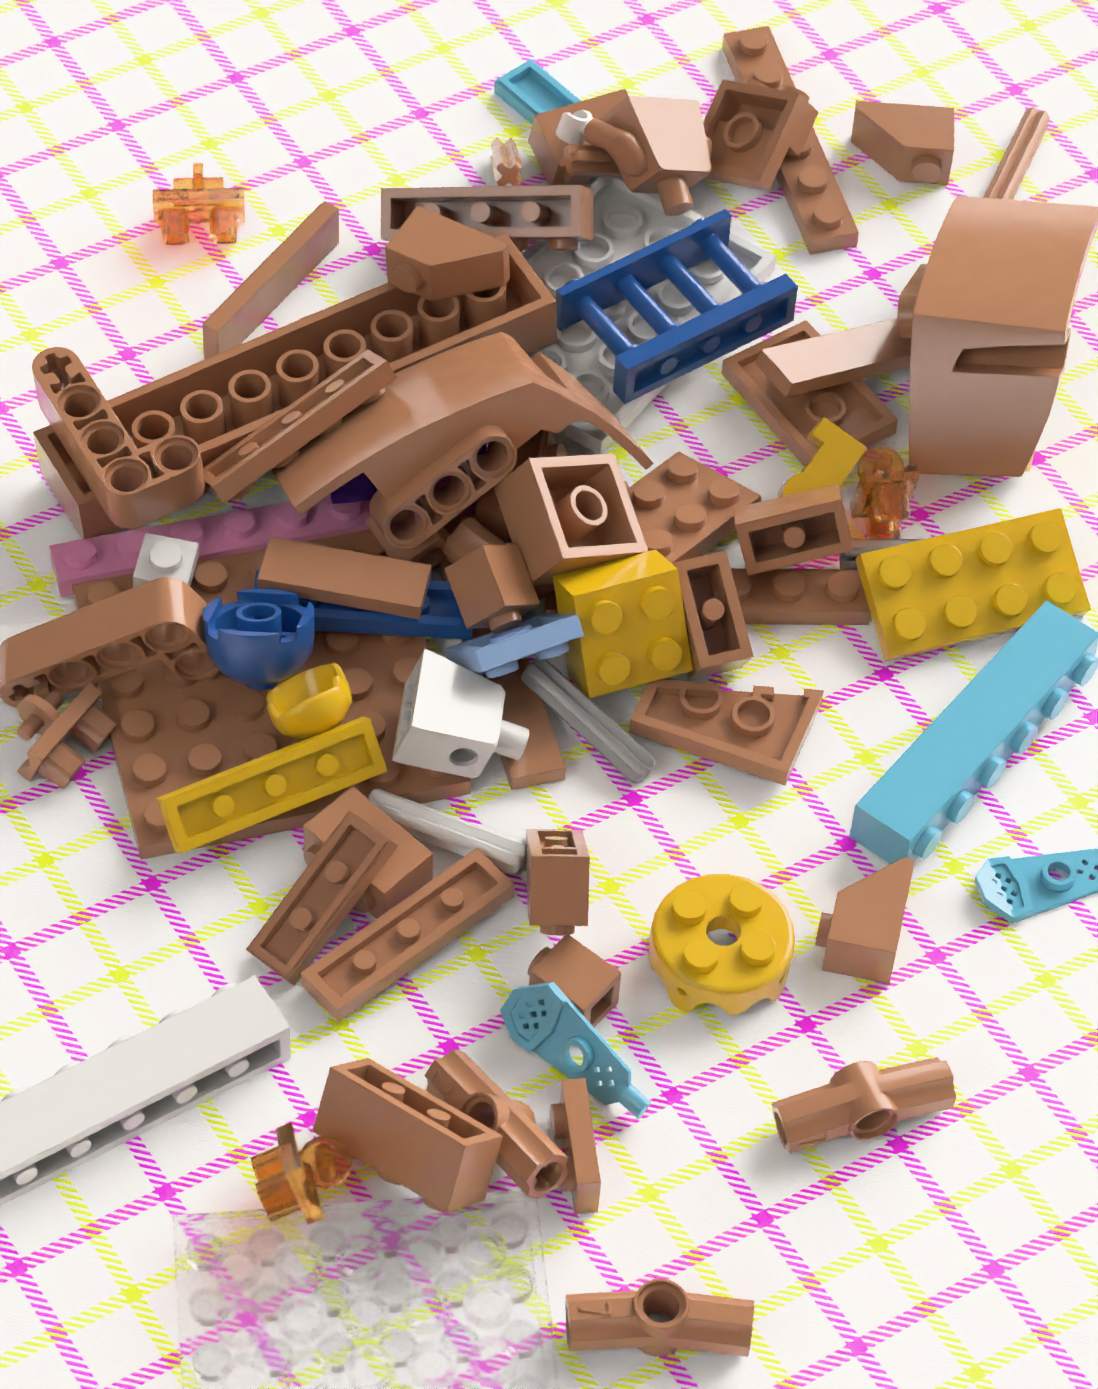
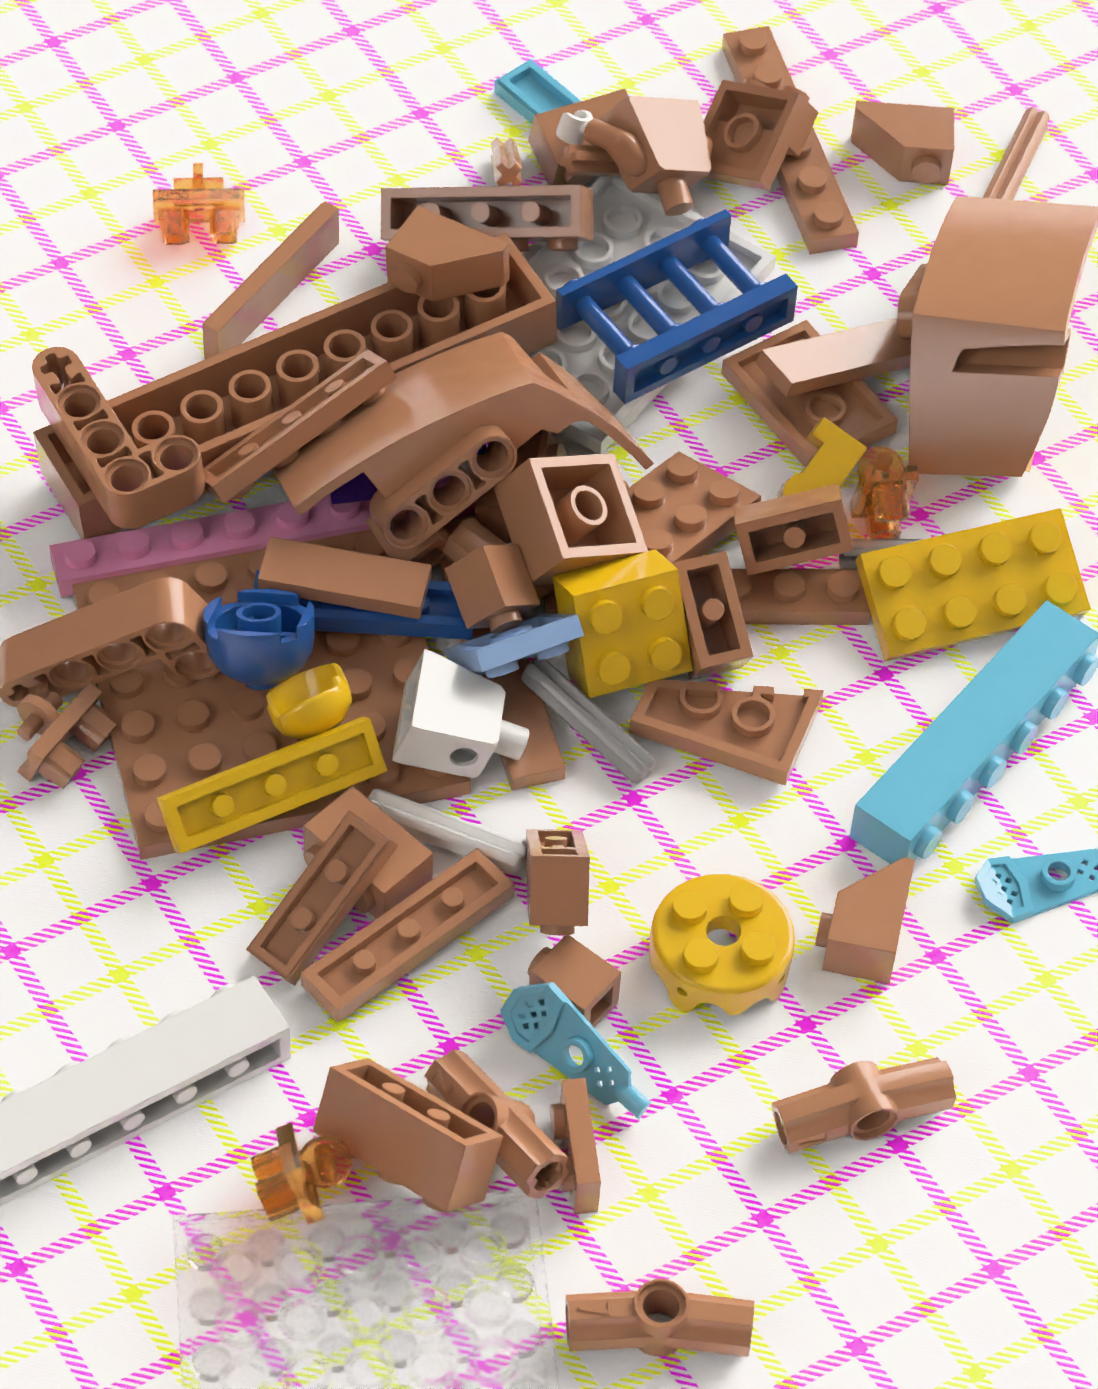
(165, 558): white plate -> none

